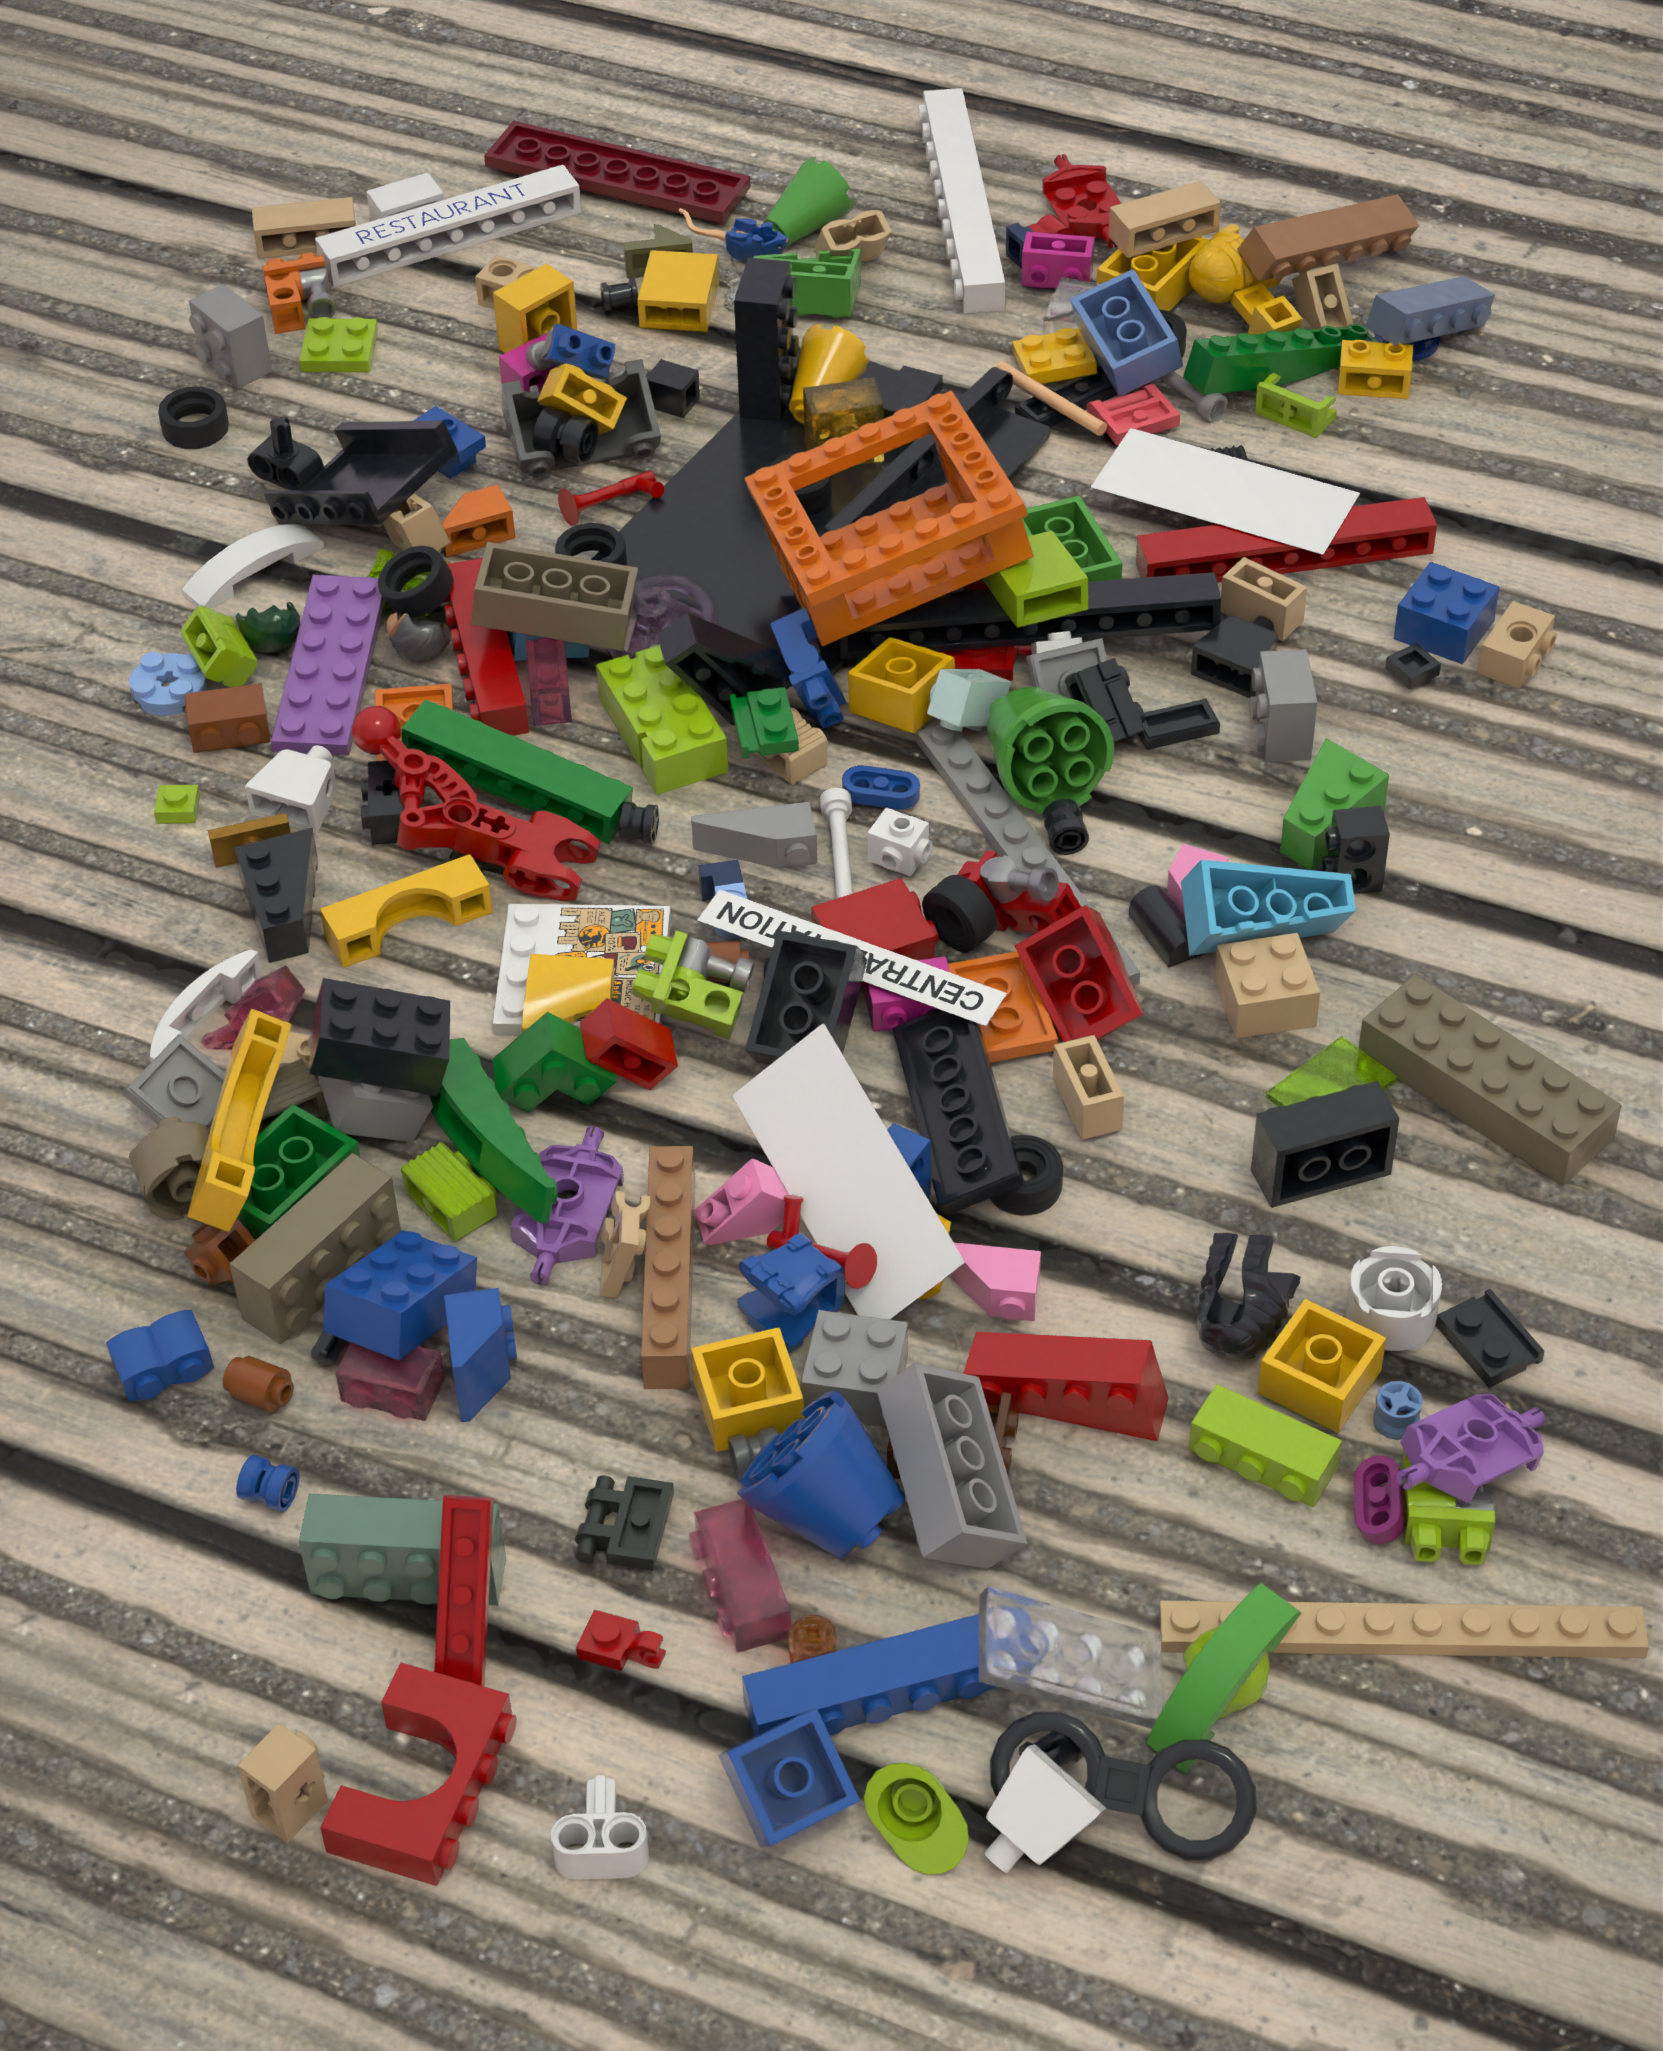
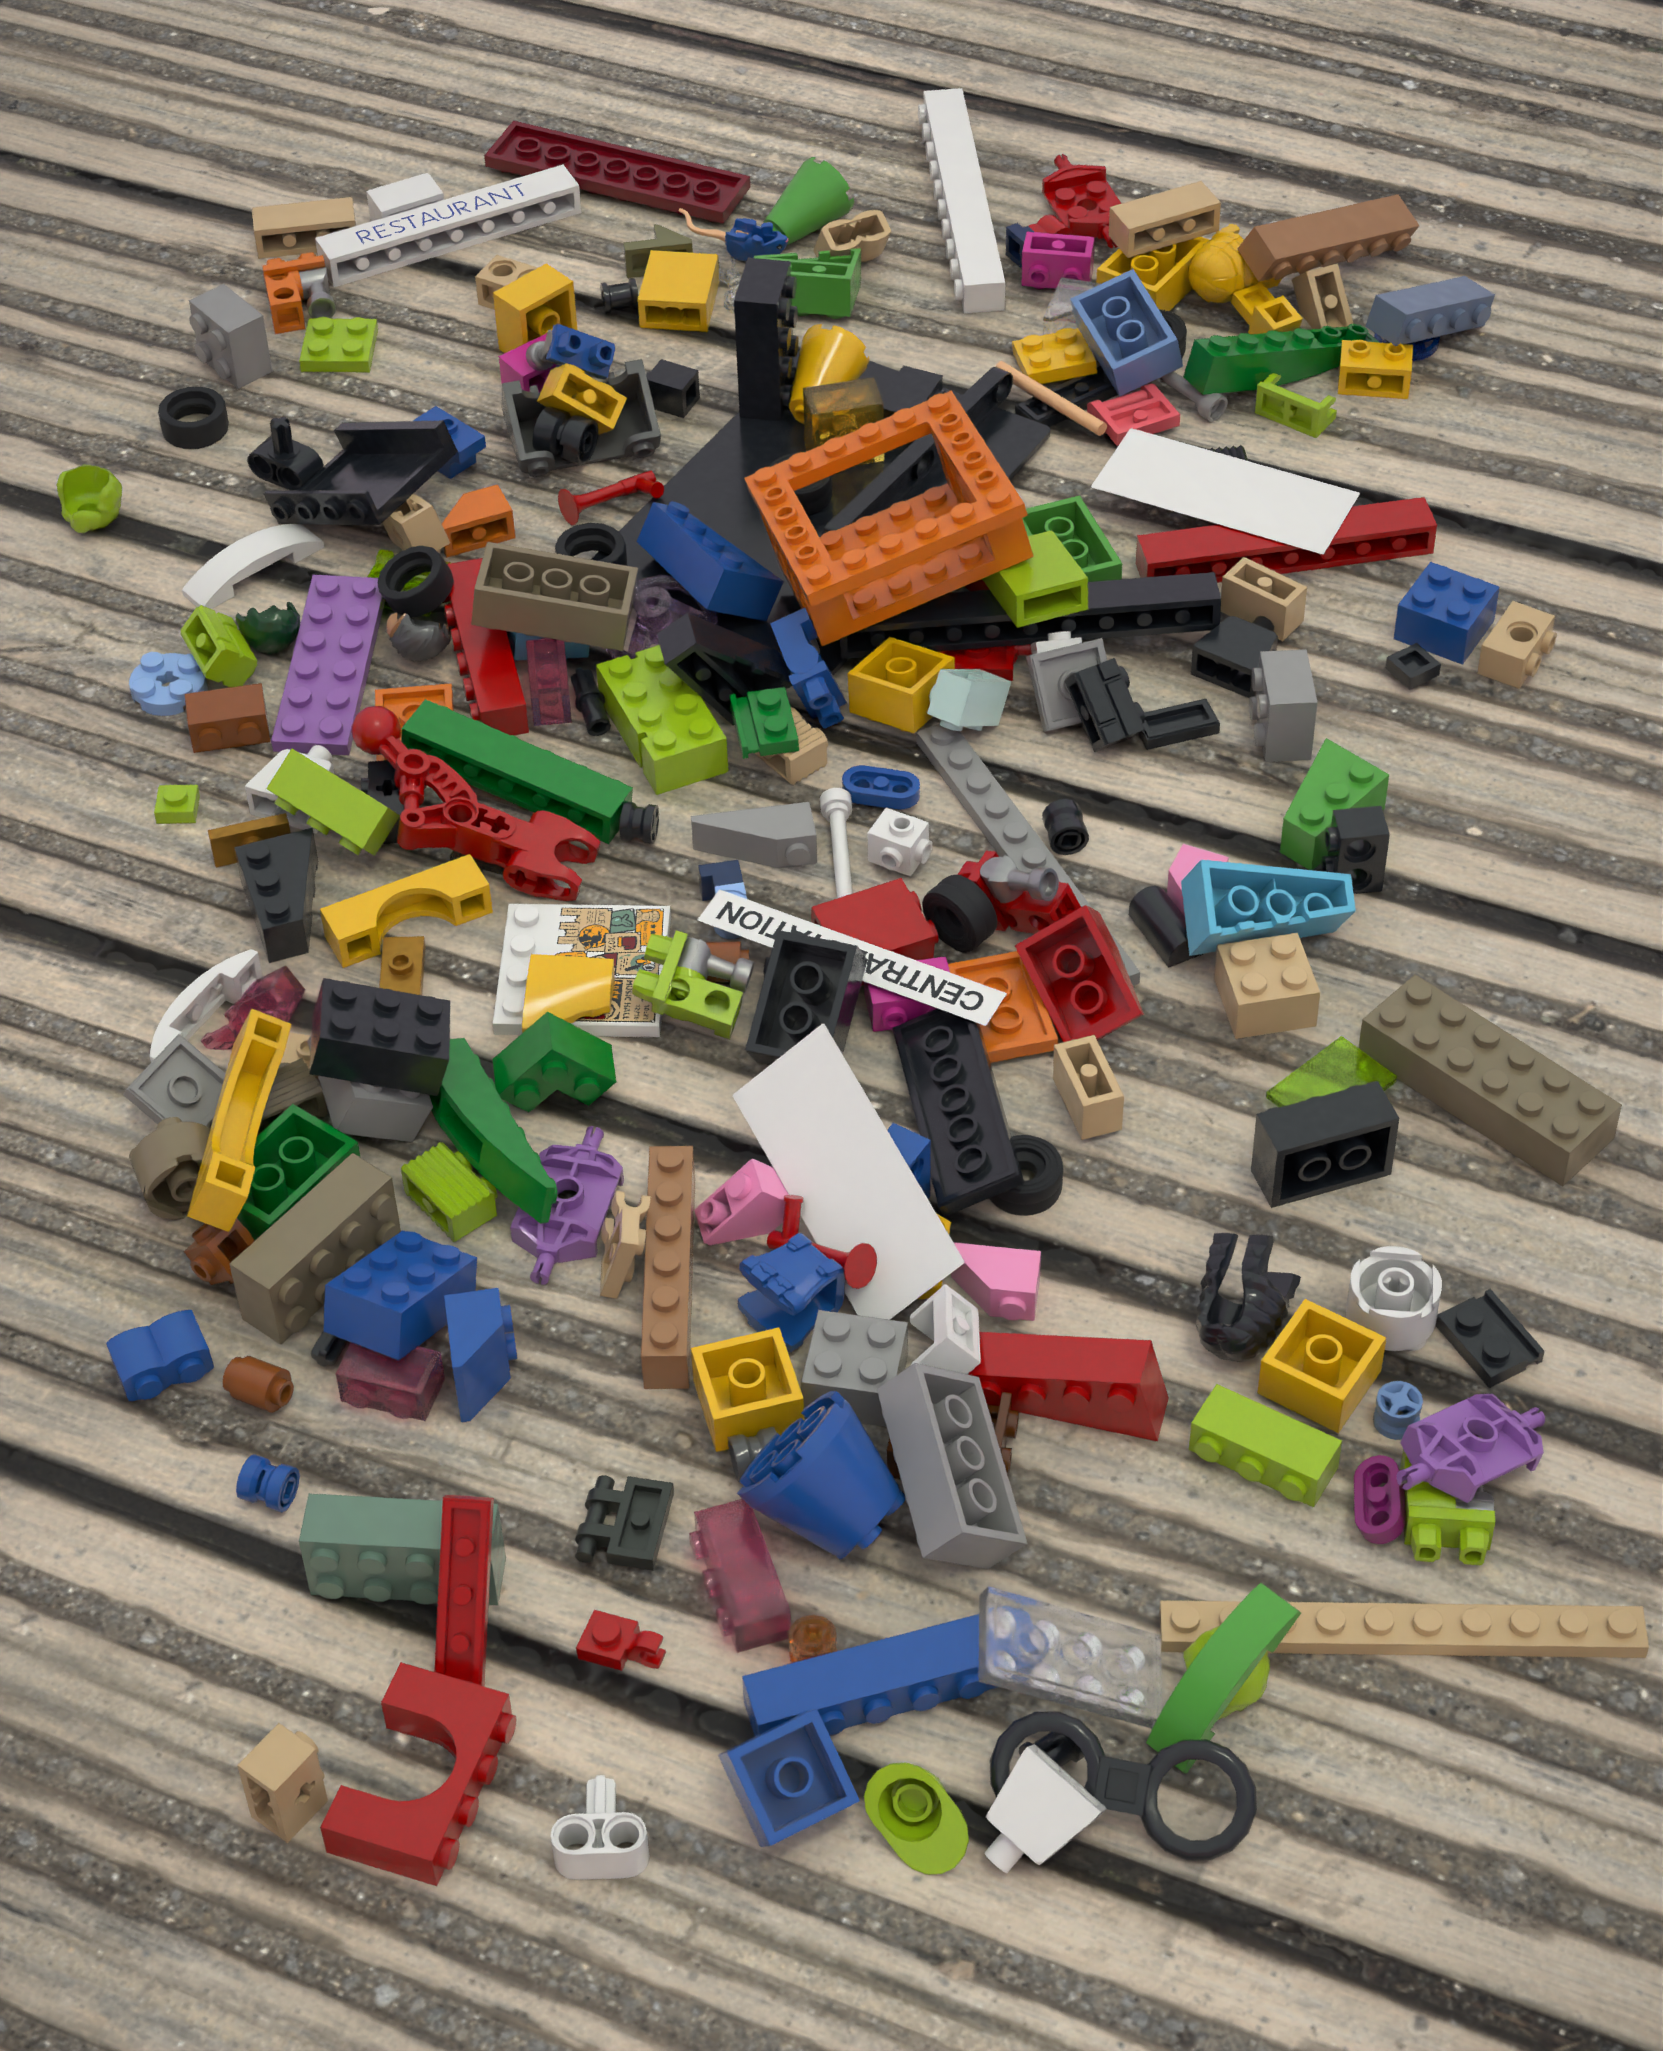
(89, 497): none -> lime hair
(331, 804): none -> lime brick
(403, 964): none -> pearl gold plate
(590, 702): none -> black axle
(628, 1044): red brick -> none
(708, 564): none -> blue wedge
(954, 1329): none -> white panel
(1048, 747): bright green cone -> none

